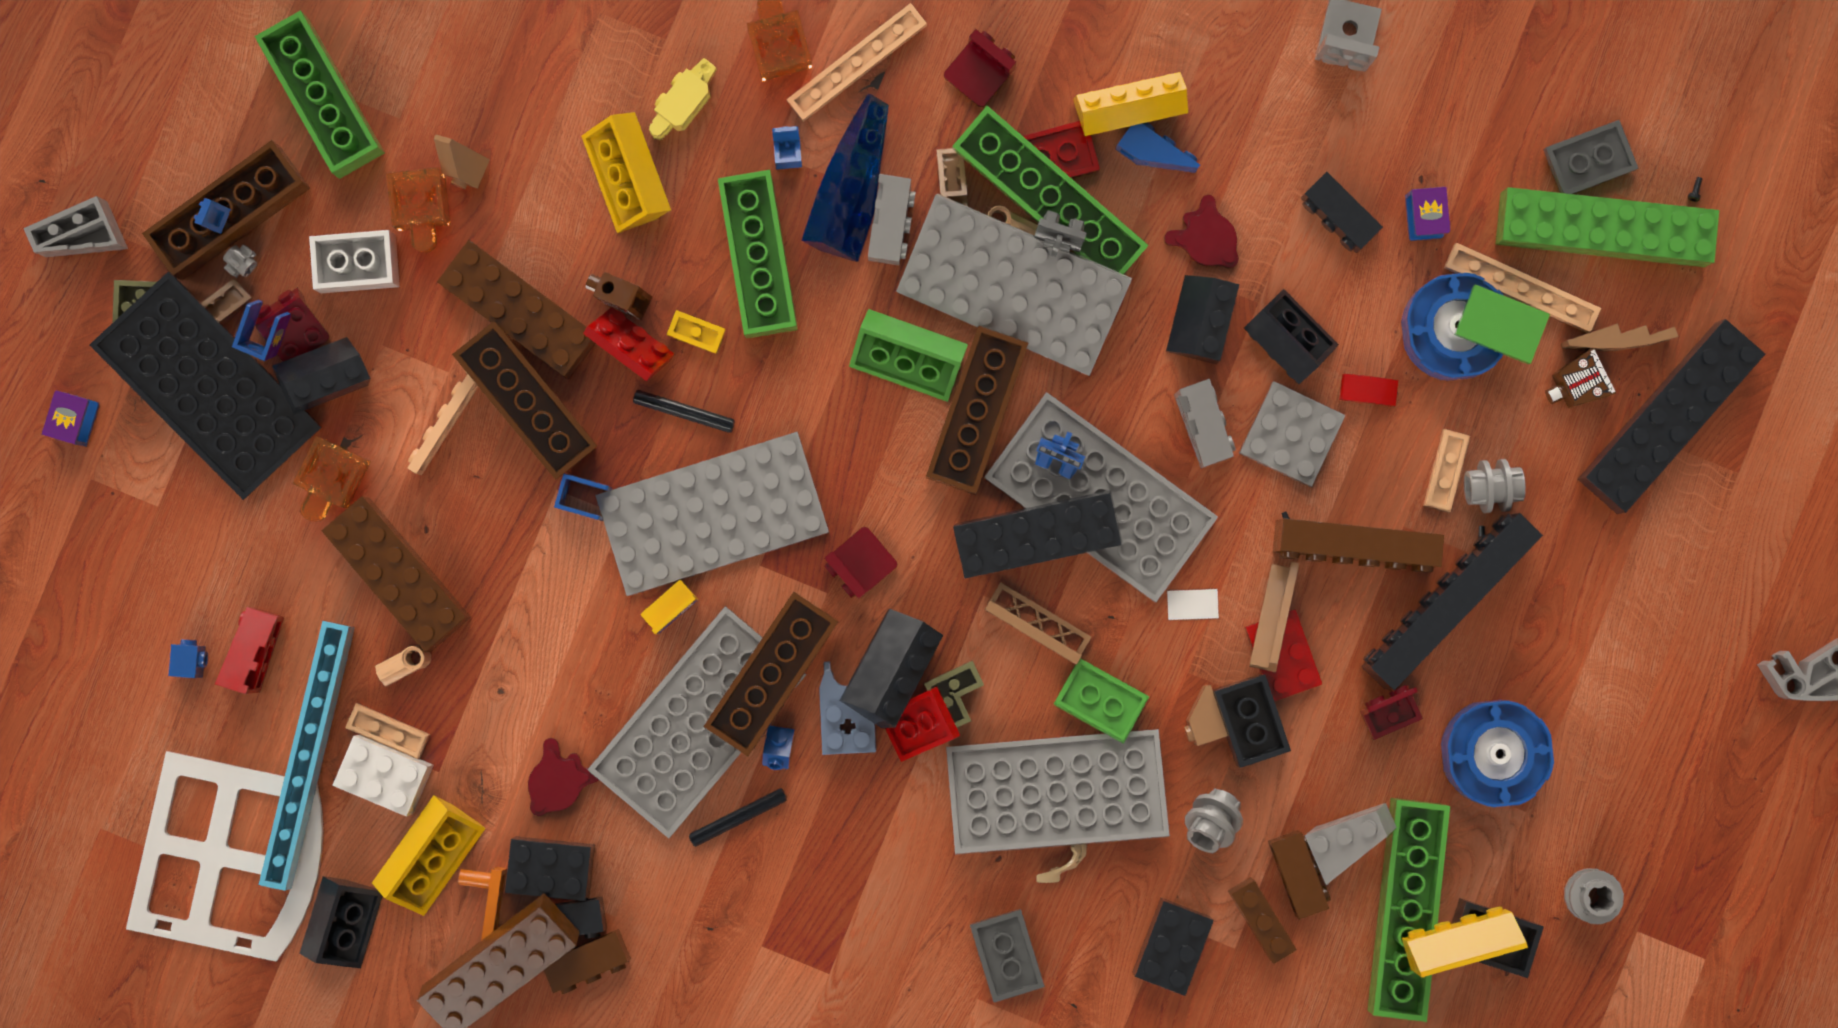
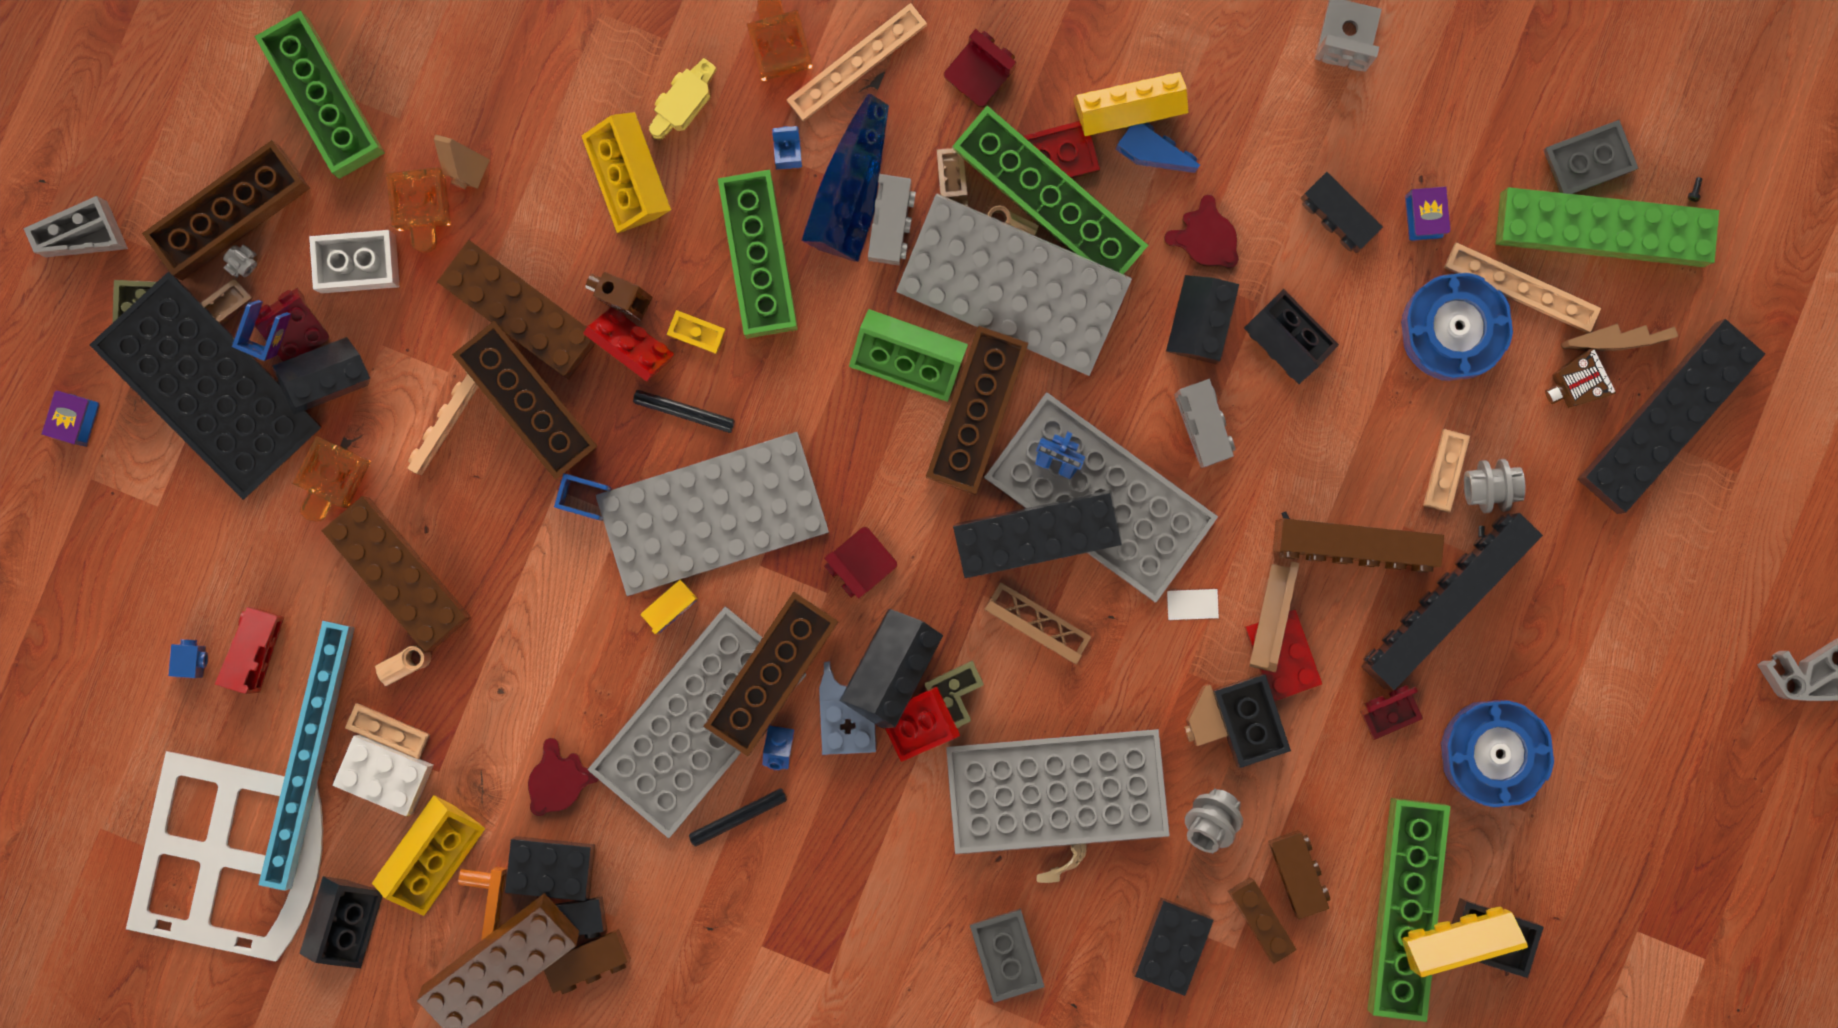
(212, 215): blue tile -> none
(1060, 236): dark grey hips -> none
(1101, 700): bright green tile -> none
(1292, 434): light grey plate -> none
(1347, 839): light grey wedge -> none
(1368, 390): red slope -> none
(1502, 324): bright green tile -> none
(1608, 890): light grey piece -> none

